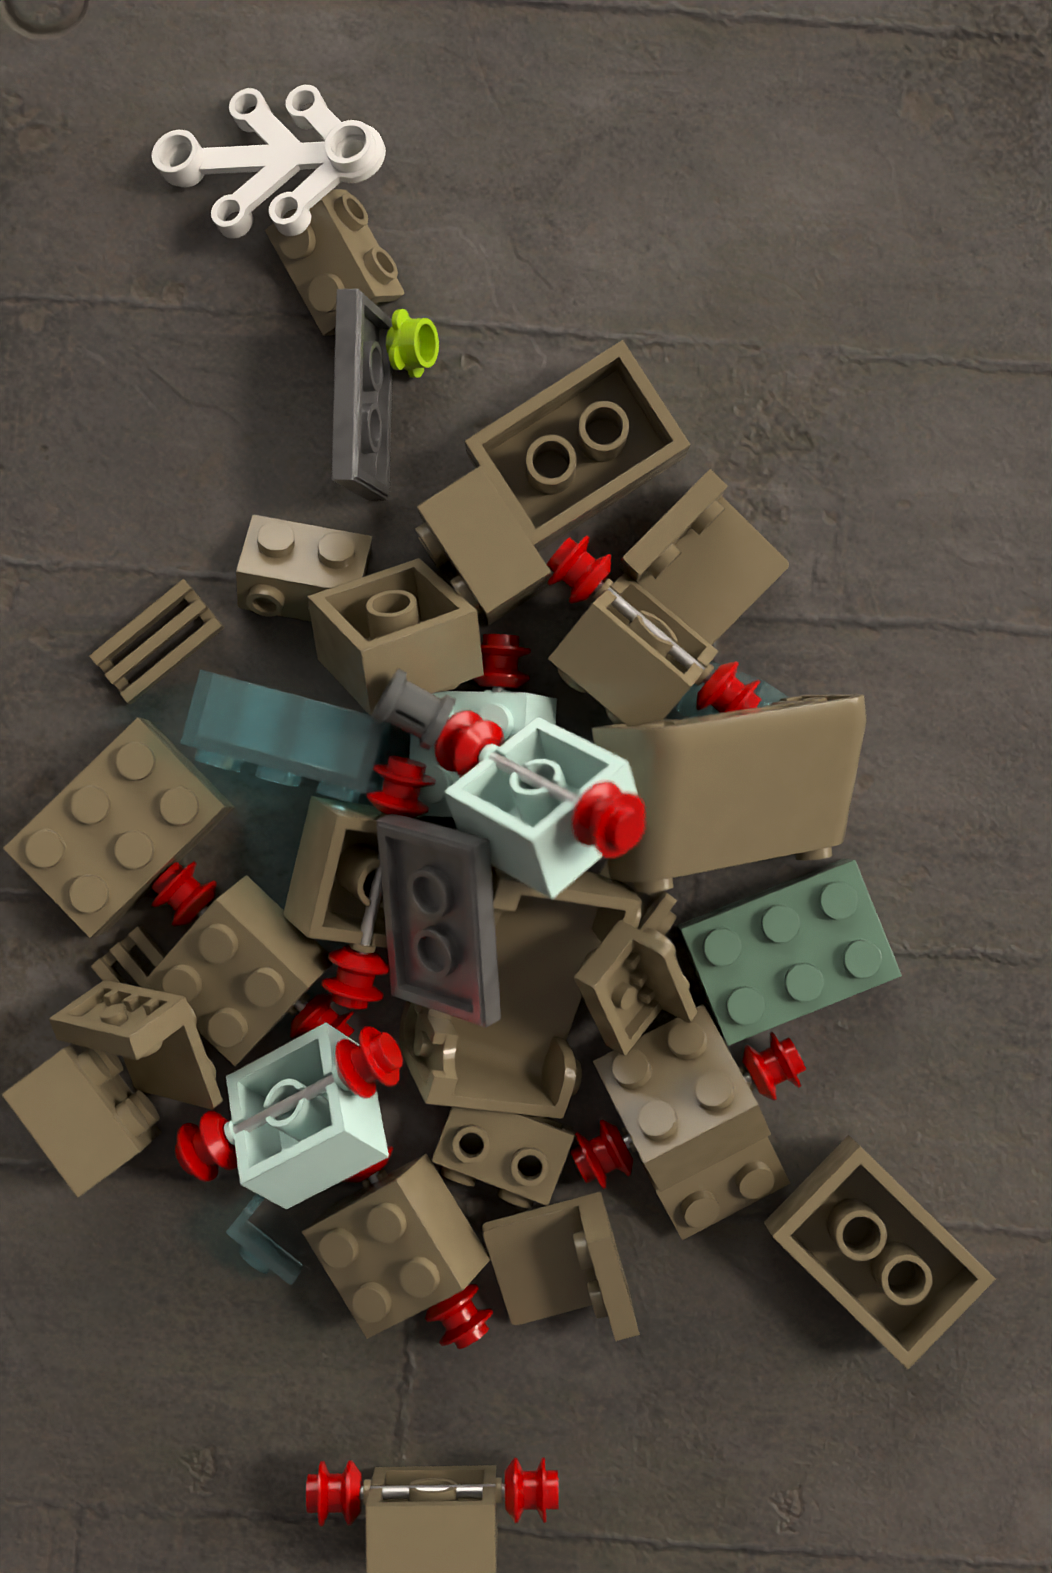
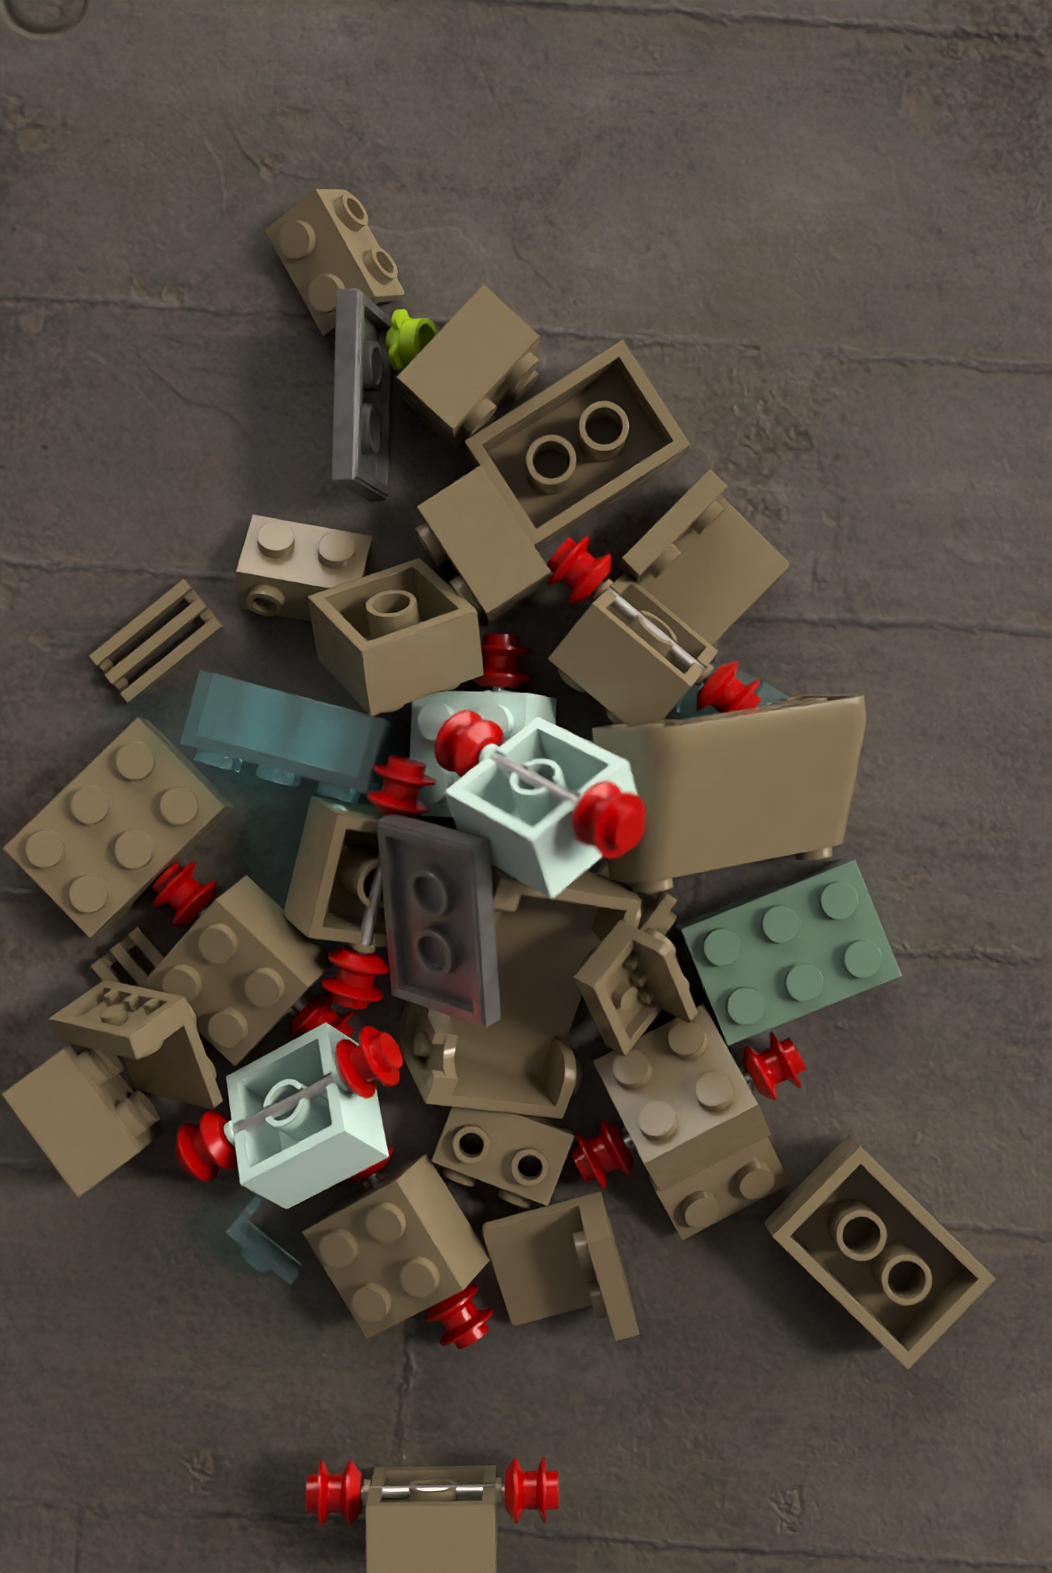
(186, 162): white plant -> none
(413, 709): dark grey bush -> none
(471, 368): none -> dark tan brick

